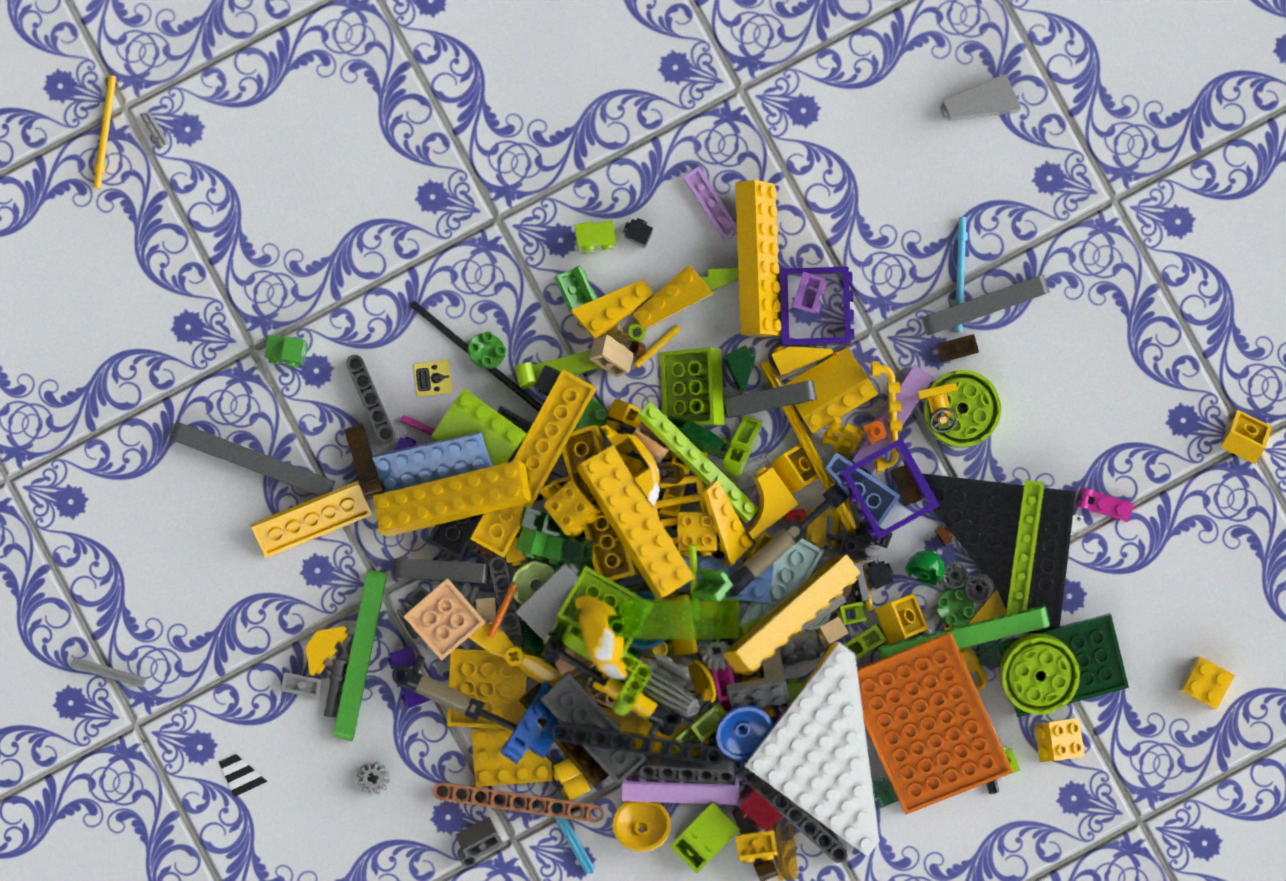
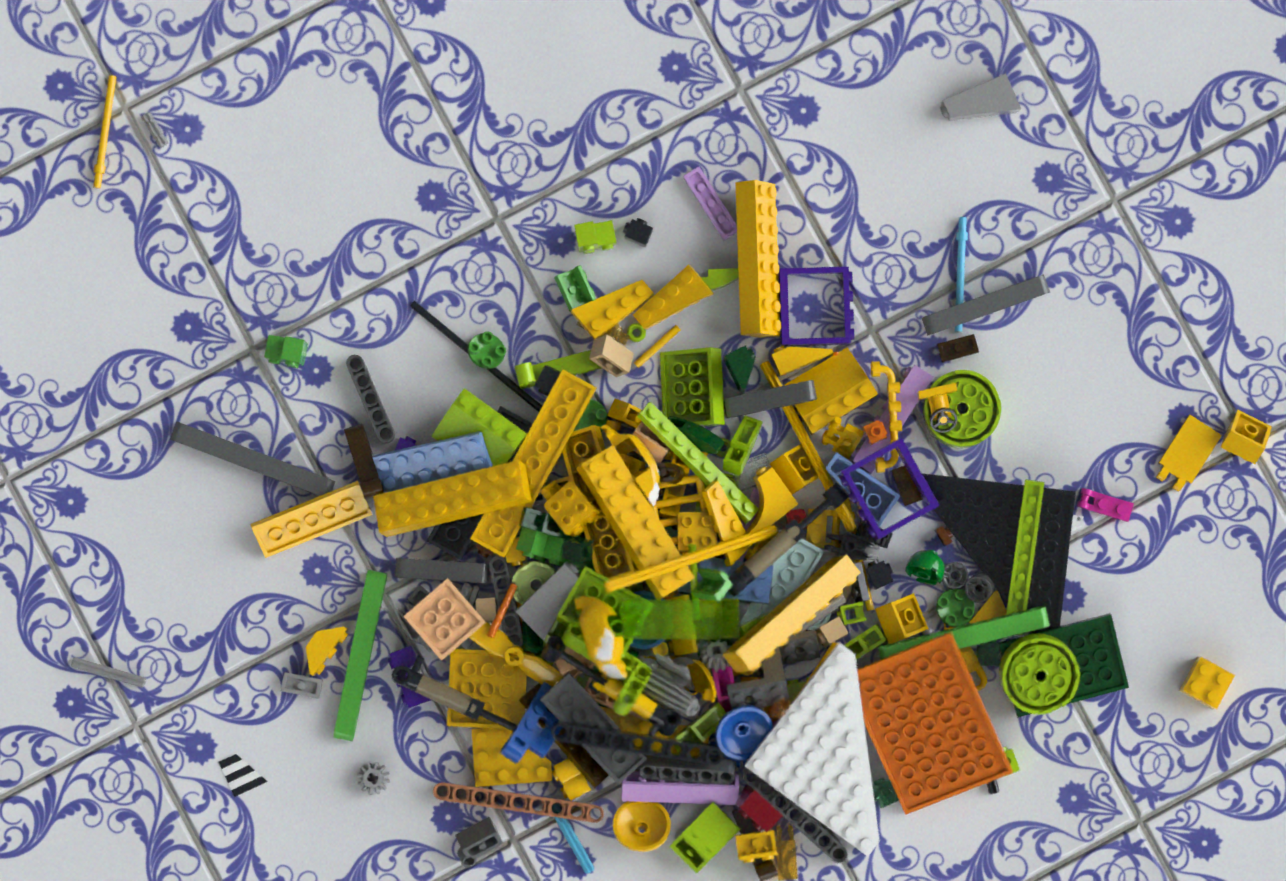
(336, 679): dark grey pin -> none
(417, 425): dark pink bar -> none
(433, 378): light yellow sticker -> none
(637, 348): reddish brown hinge -> none
(690, 558): none -> yellow axle
(779, 709): none -> clear orange pin
(809, 292): medium lavender cylinder -> none
(1059, 740): yellow bracket -> none
(1188, 452): none -> yellow tile

